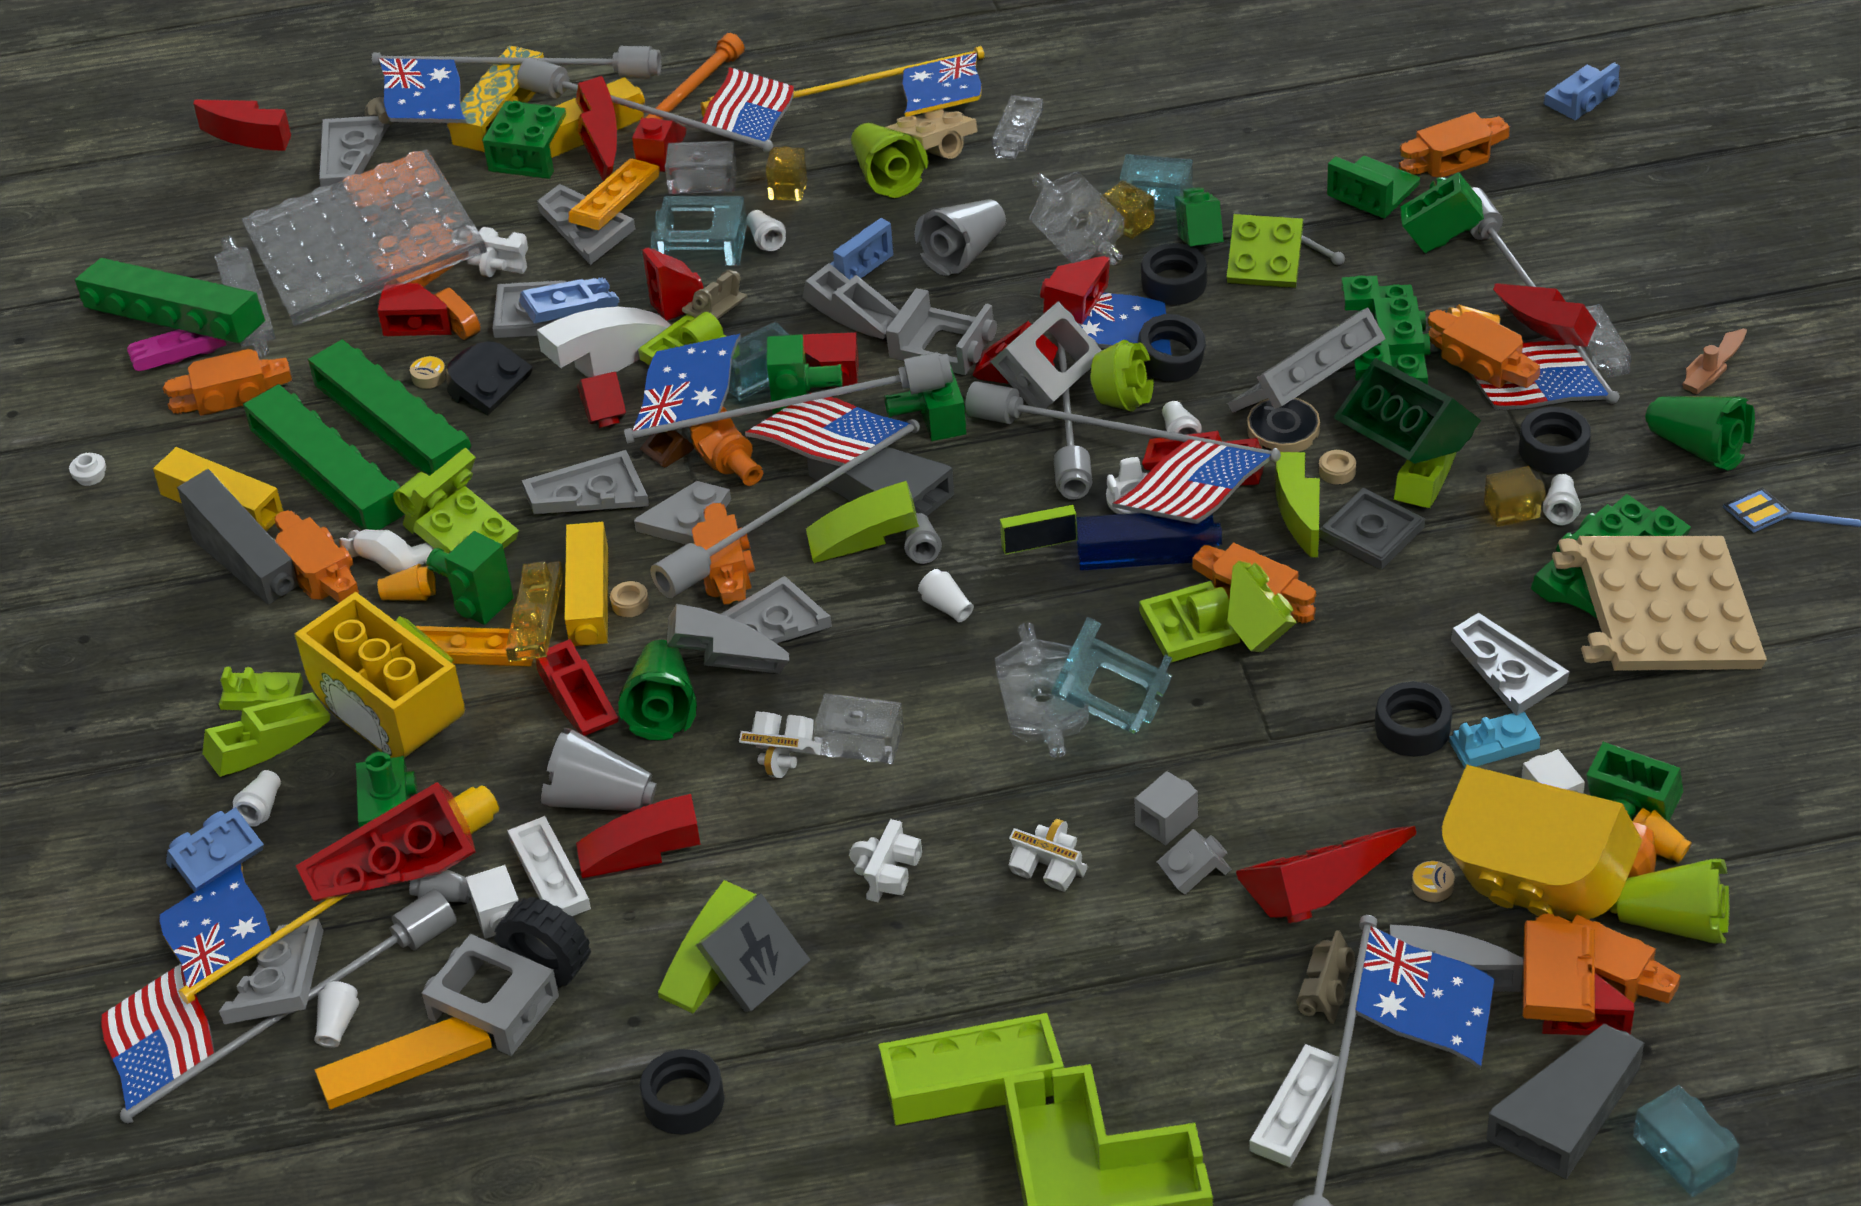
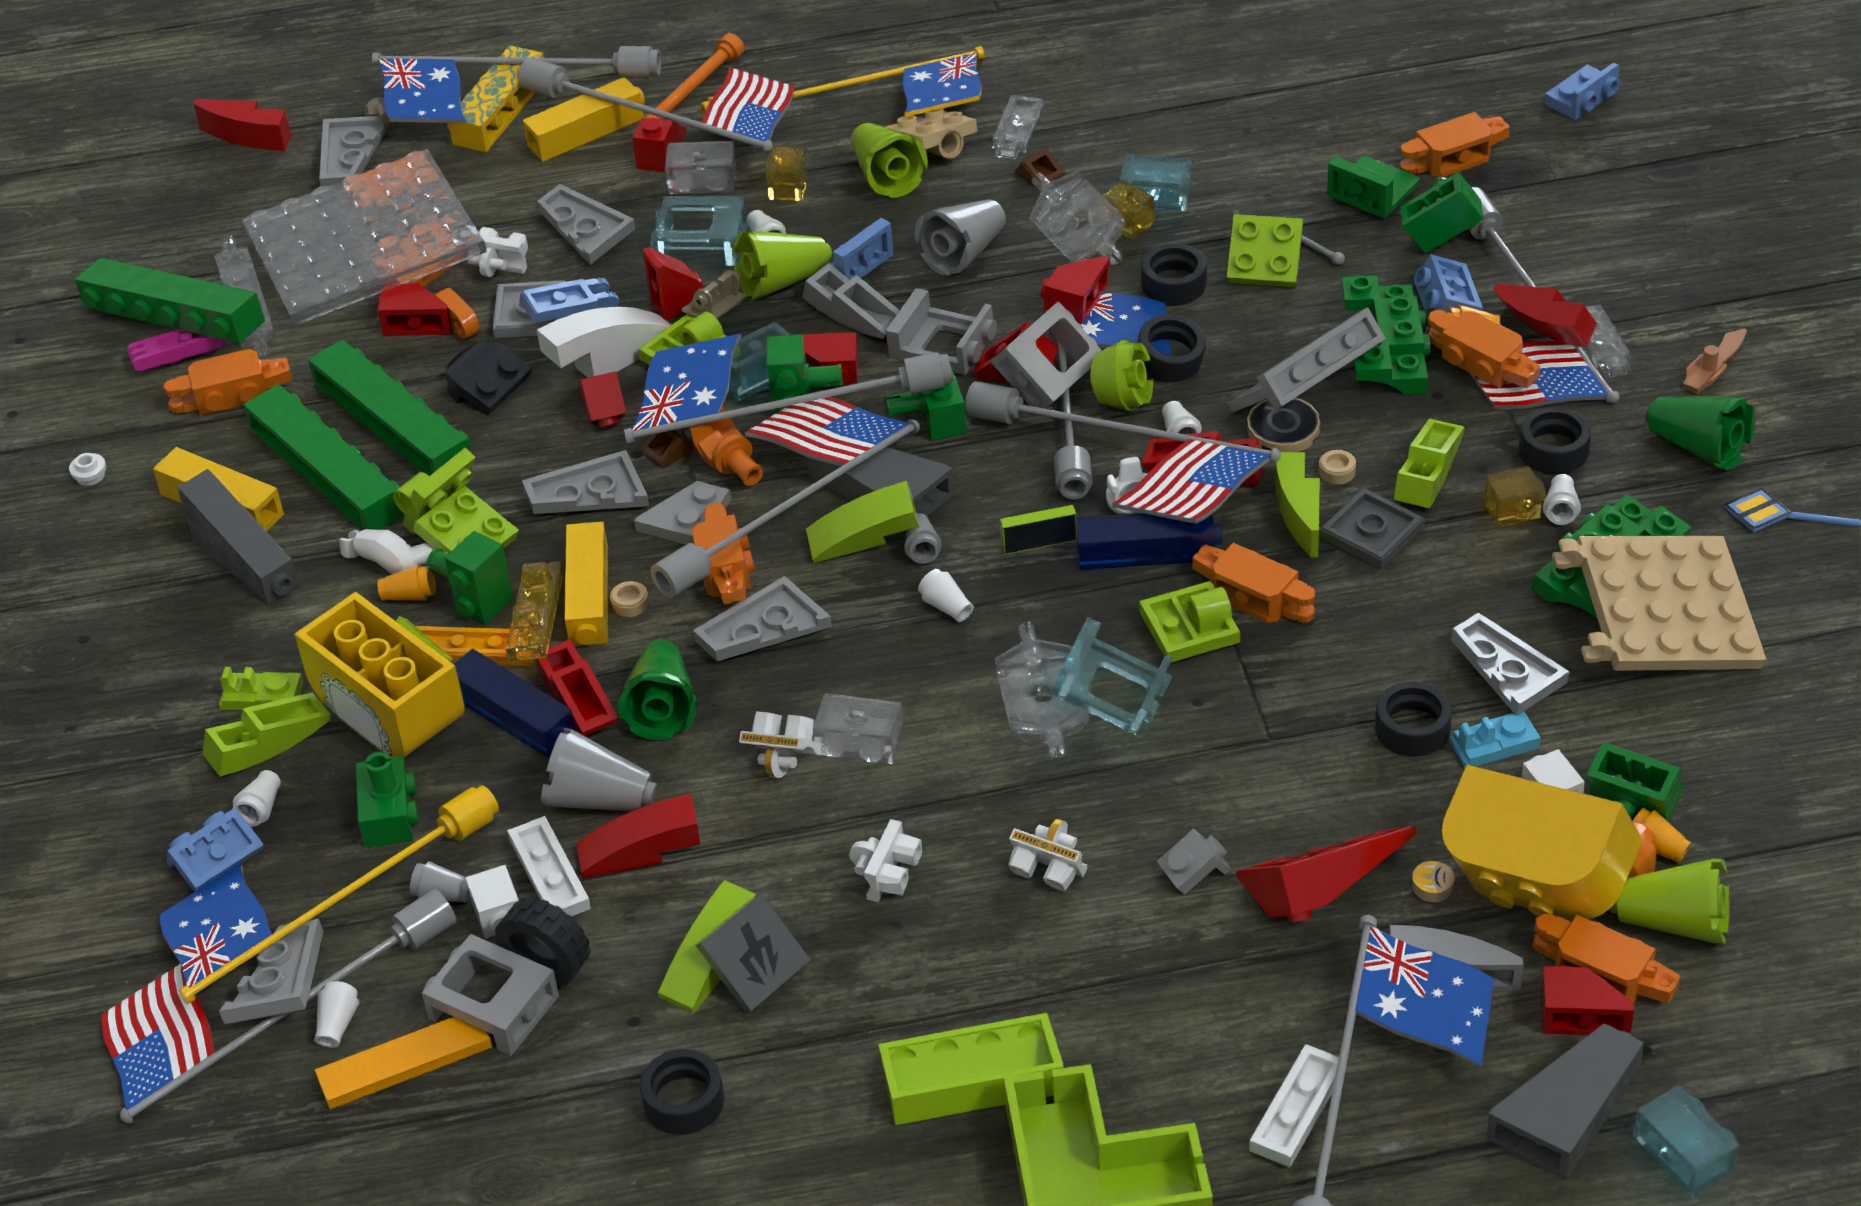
(317, 561): orange hinge -> none
(401, 845): red wedge -> none
(428, 372): tan tile -> none
(512, 703): none -> clear blue brick
(522, 138): green bracket -> none
(597, 124): red slope -> none
(613, 194): light orange tile -> none
(724, 640): light grey slope -> none
(777, 260): none -> lime cone
(1040, 162): none -> reddish brown slope
(1166, 807): light grey brick -> none
(1198, 217): green brick -> none
(1255, 610): lime slope -> none
(1332, 963): dark tan hinge -> none
(1406, 414): dark green slope -> none
(1445, 284): none -> medium blue bracket
(1559, 971): orange piece -> none

